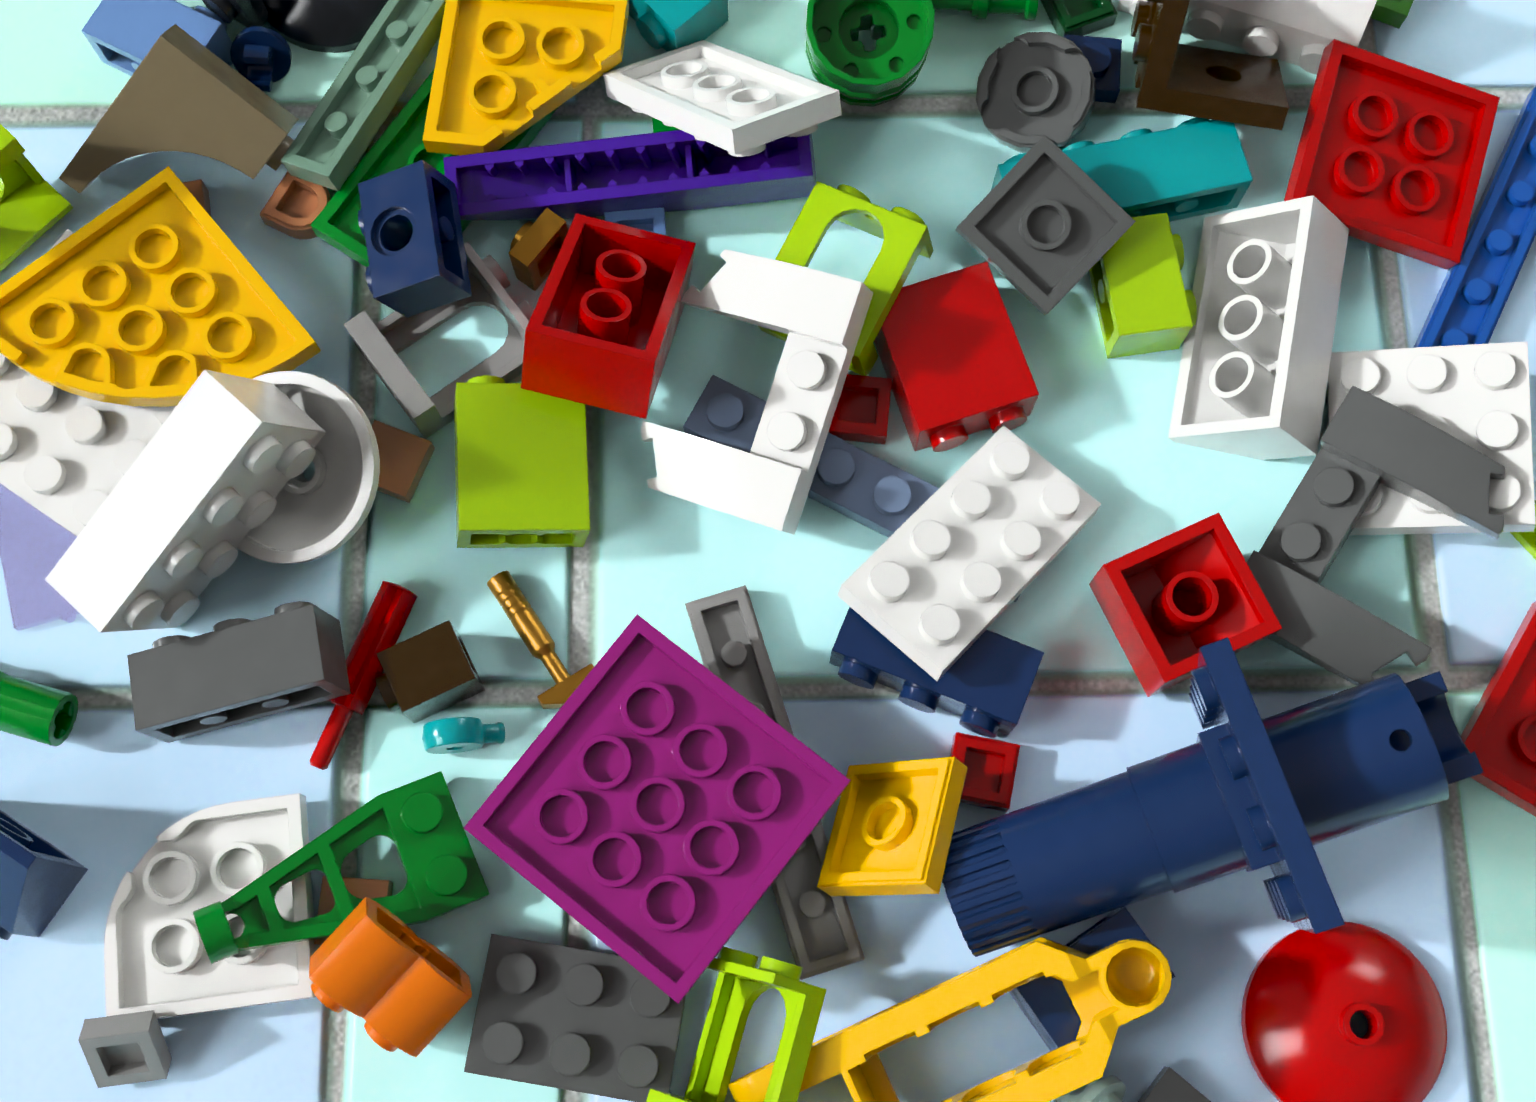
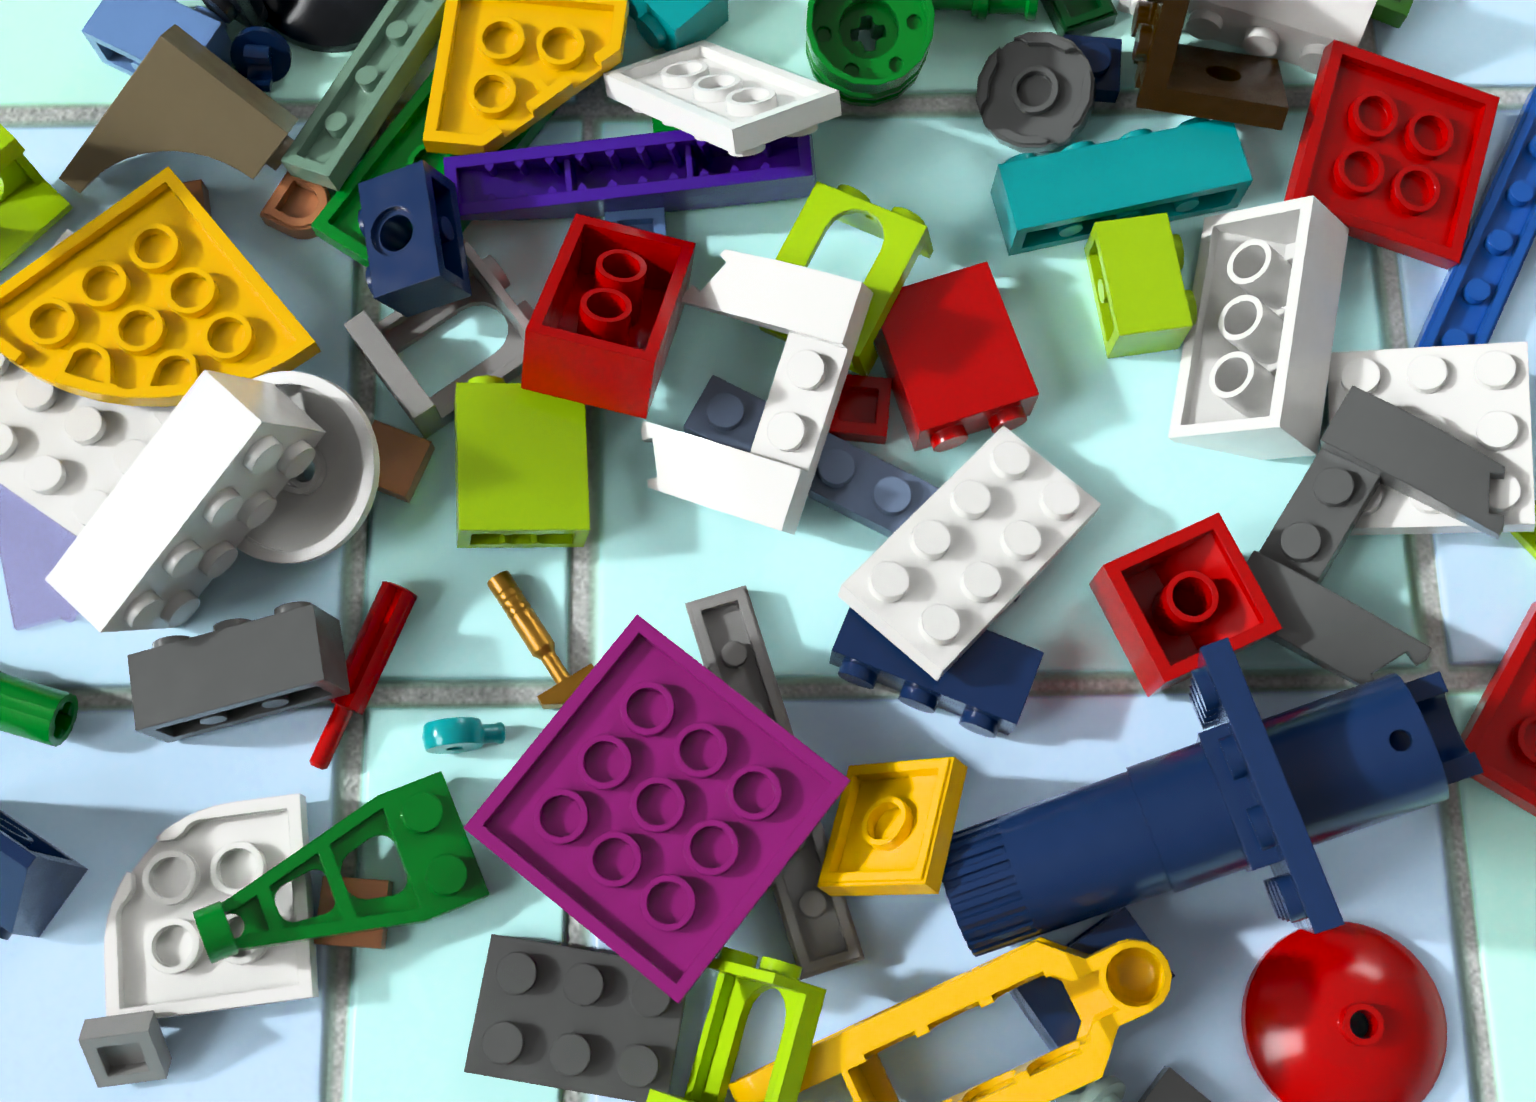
(388, 979): orange brick -> none
(427, 673): dark brown brick -> none
(537, 247): pearl gold plate -> none
(989, 770): red tile -> none
(1045, 225): dark grey plate -> none

